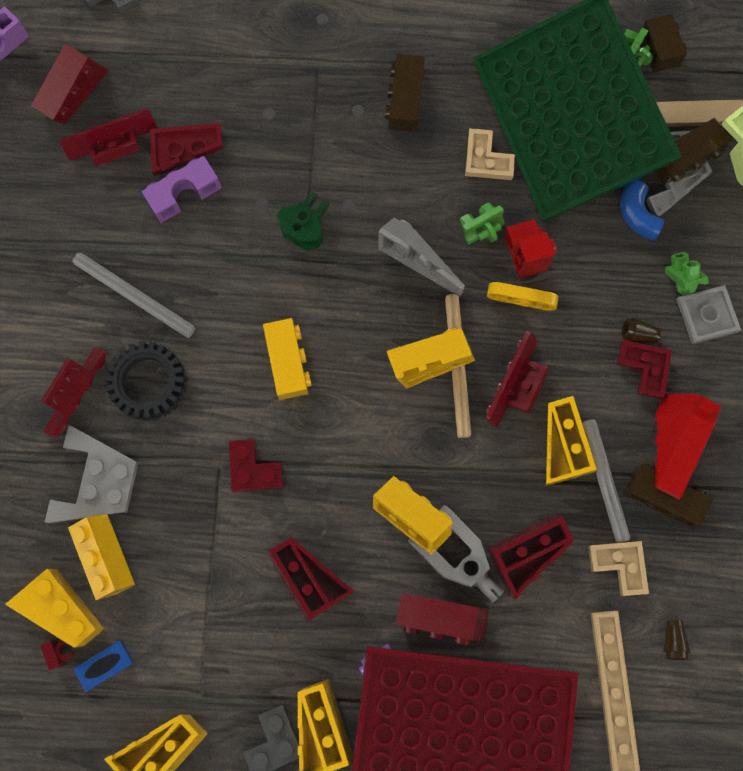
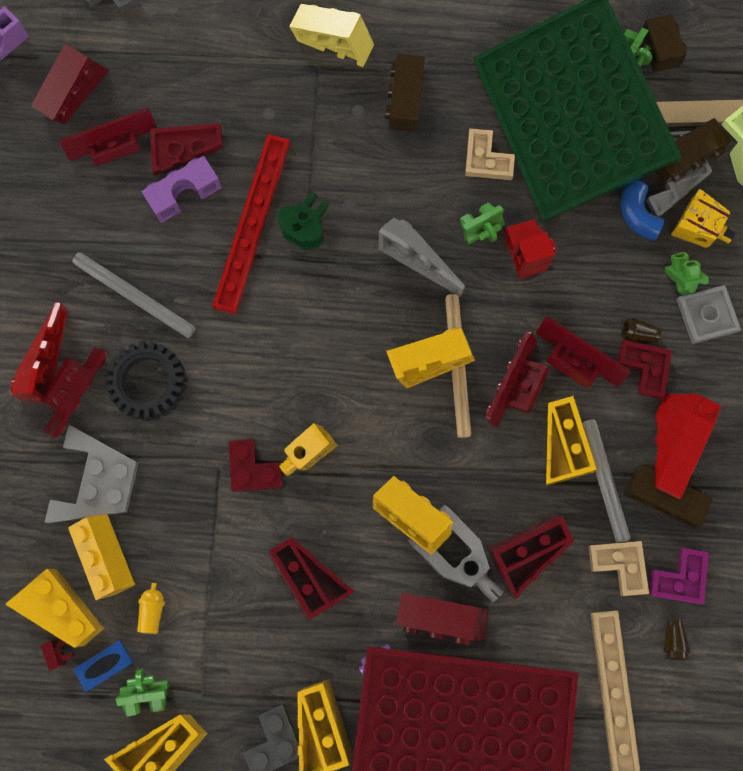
(41, 360): none -> red wedge
(143, 689): none -> bright green hips
(150, 611): none -> yellow piece
(251, 225): none -> red tile
(287, 358): yellow brick -> none
(316, 444): none -> yellow torso
(333, 30): none -> light yellow wedge
(522, 296): yellow beam -> none
(579, 358): none -> dark red bracket
(686, 584): none -> magenta plate
(704, 221): none -> yellow torso

